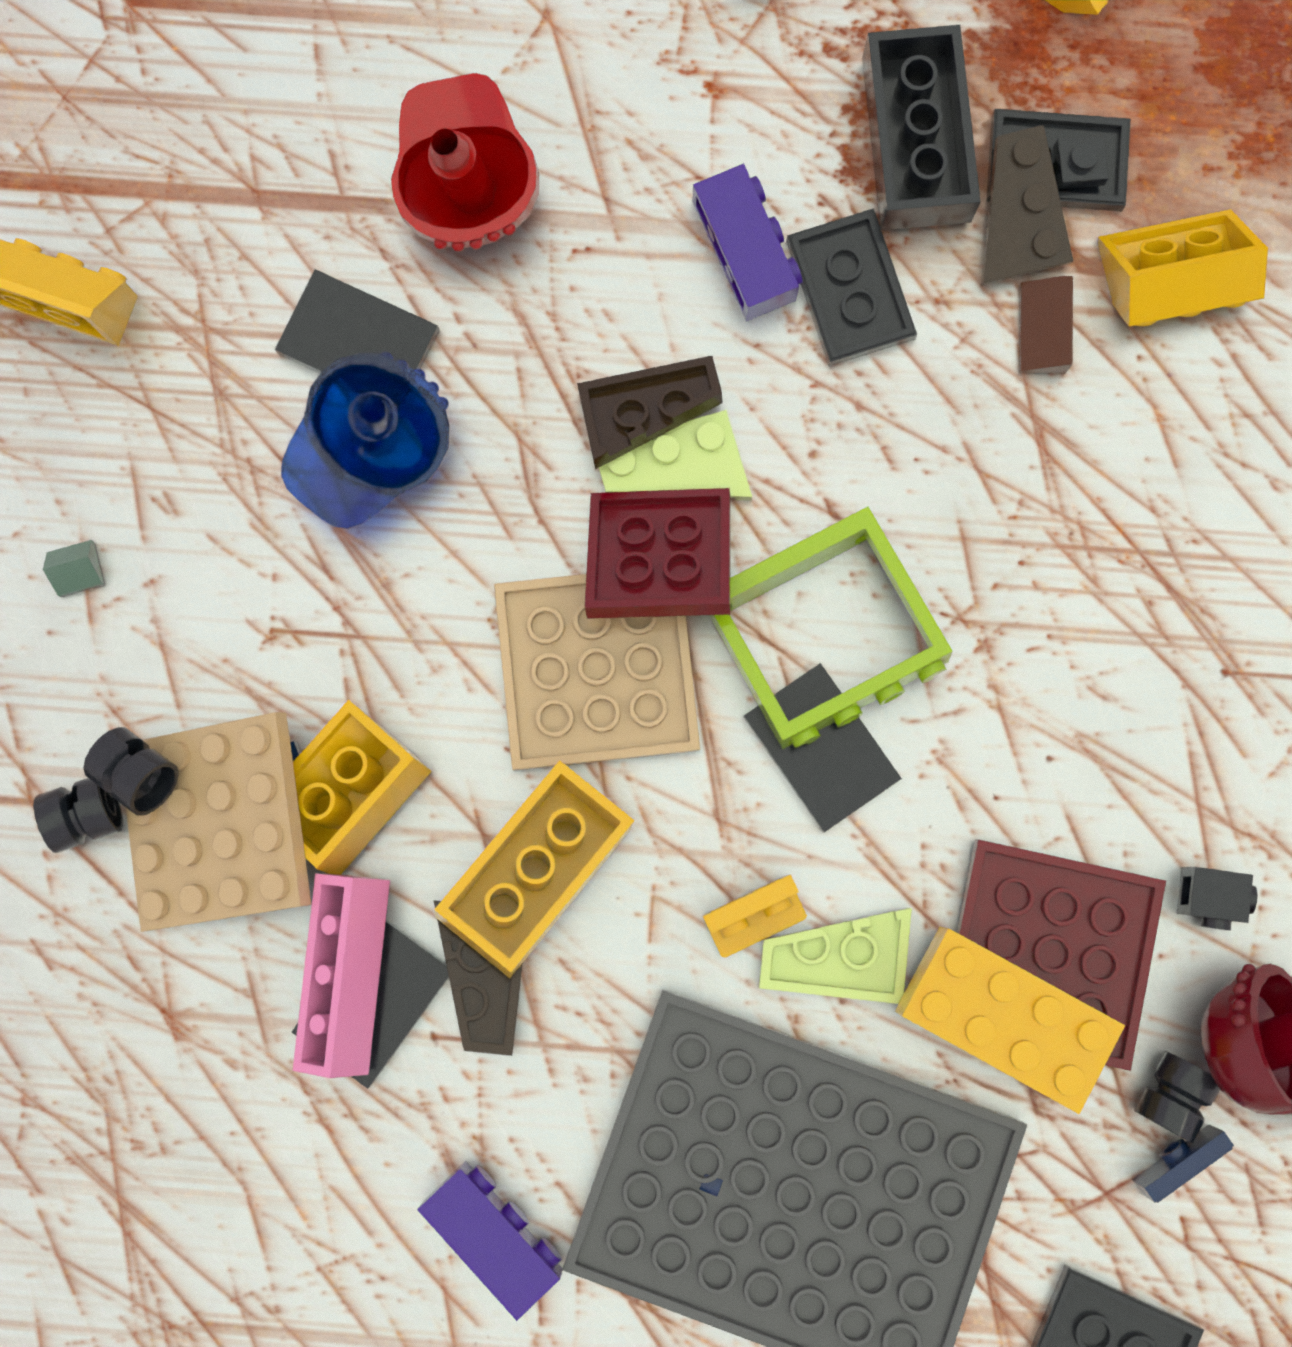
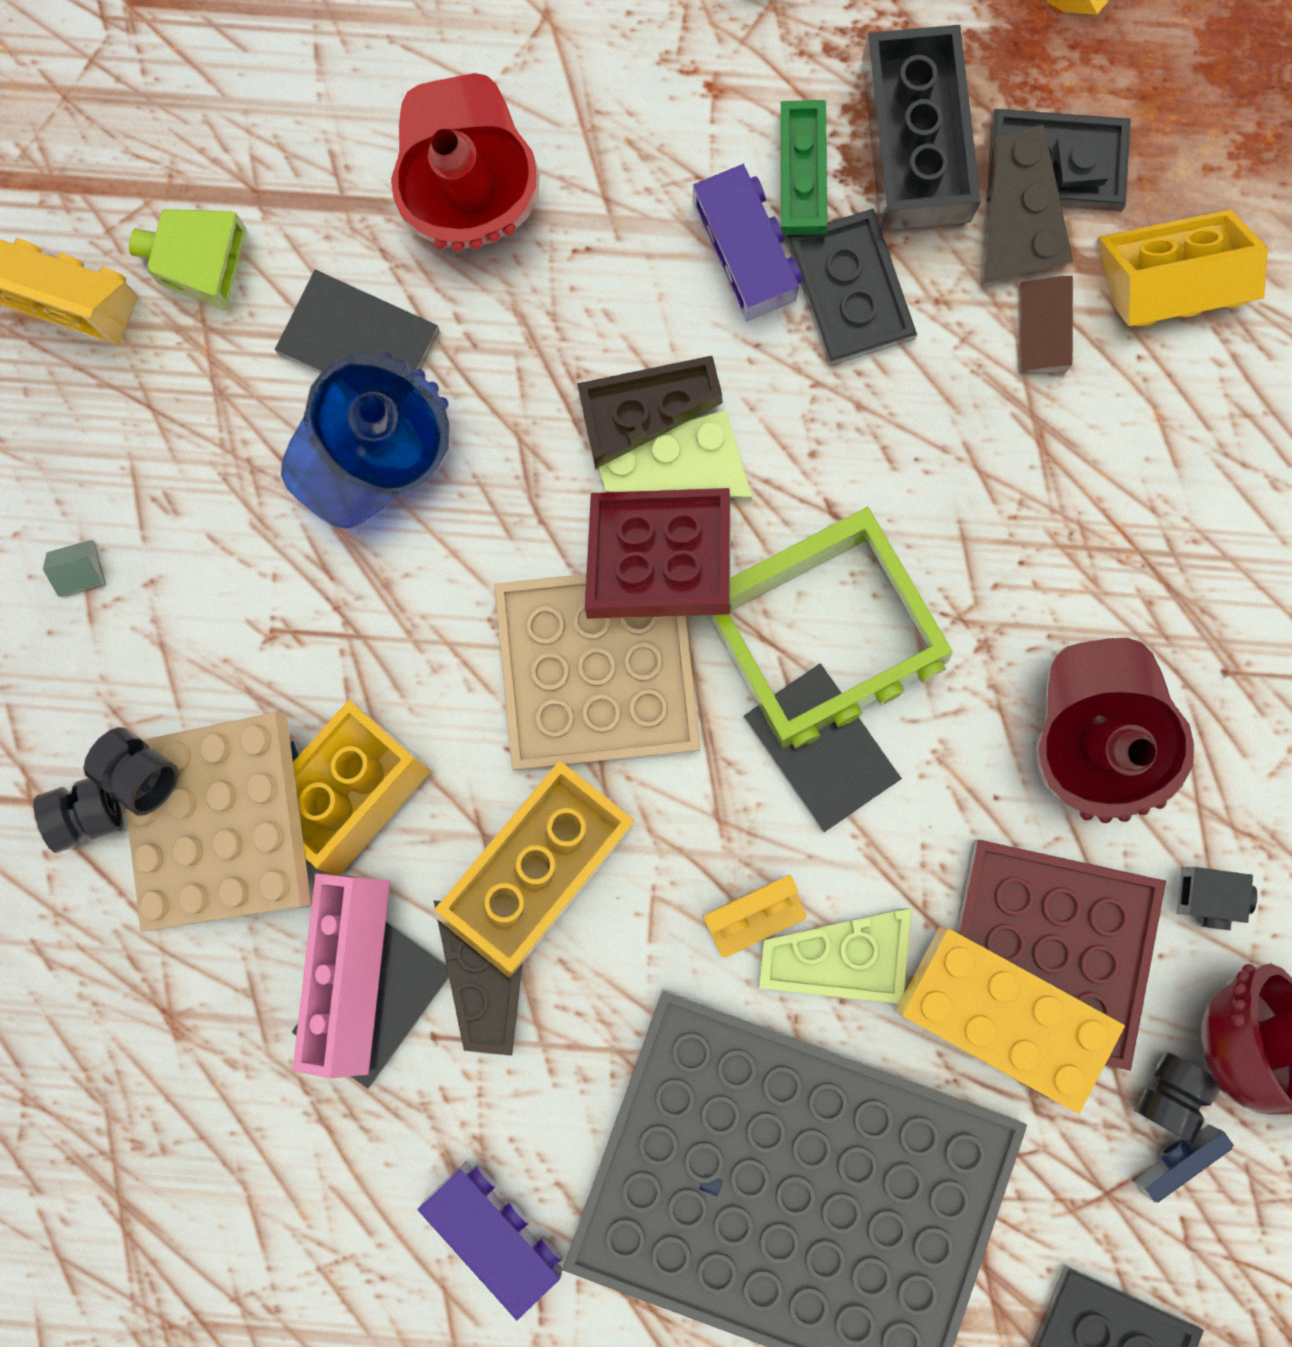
(193, 252): none -> lime torso
(803, 167): none -> green plate
(1112, 731): none -> dark red piece

